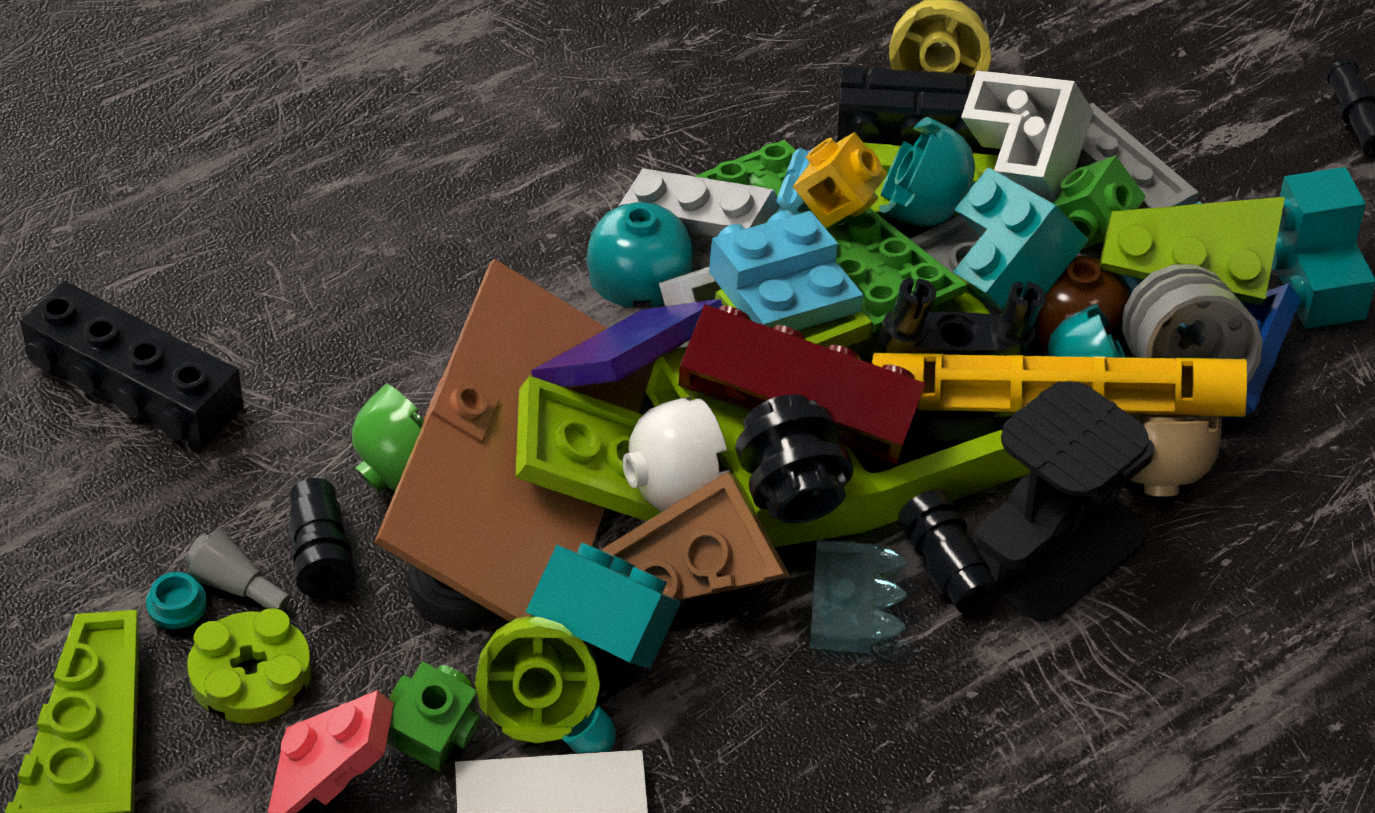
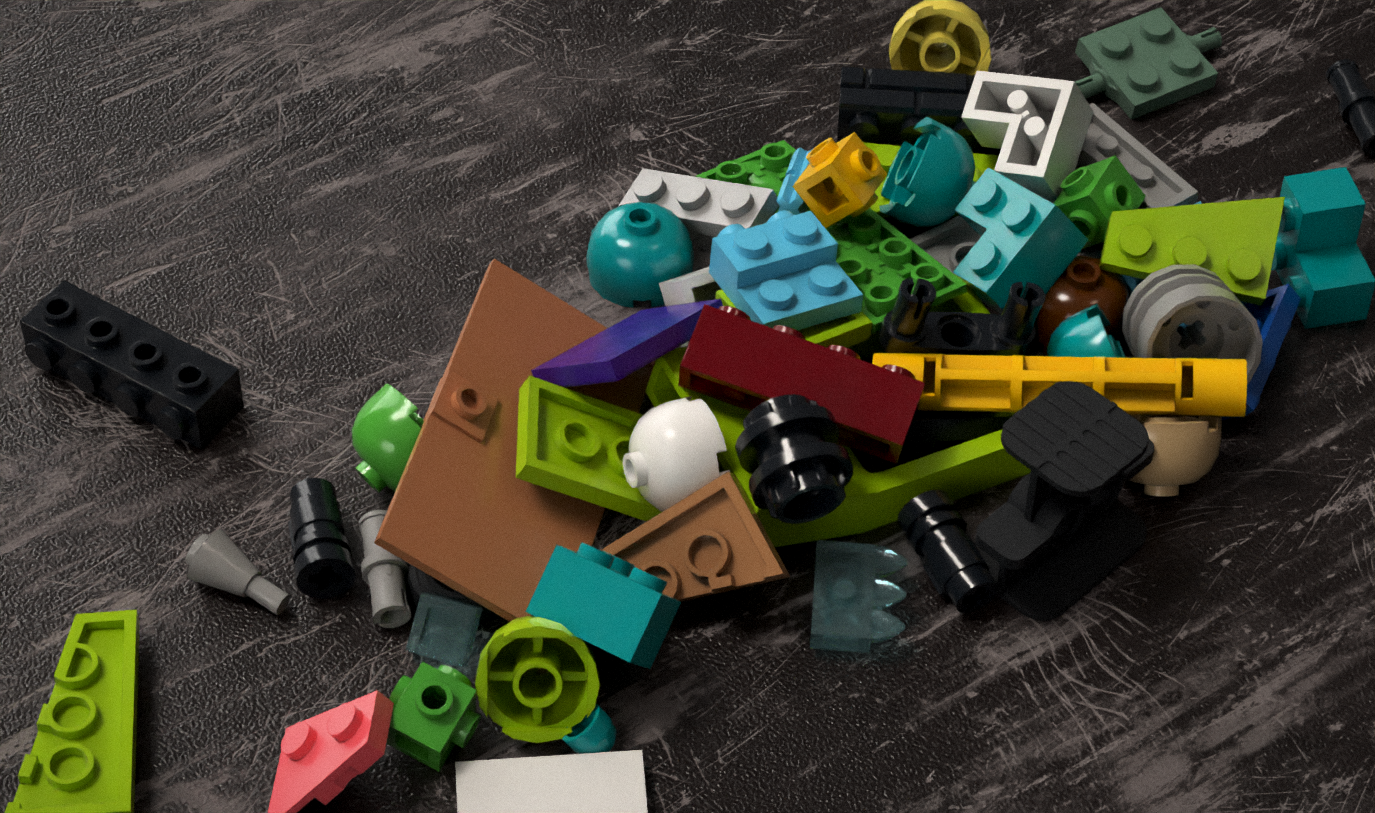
(176, 601): teal plate -> none
(243, 637): lime plate -> none
(384, 575): none -> light grey pin
(444, 629): none -> clear light blue tile
(1147, 63): none -> sand green plate

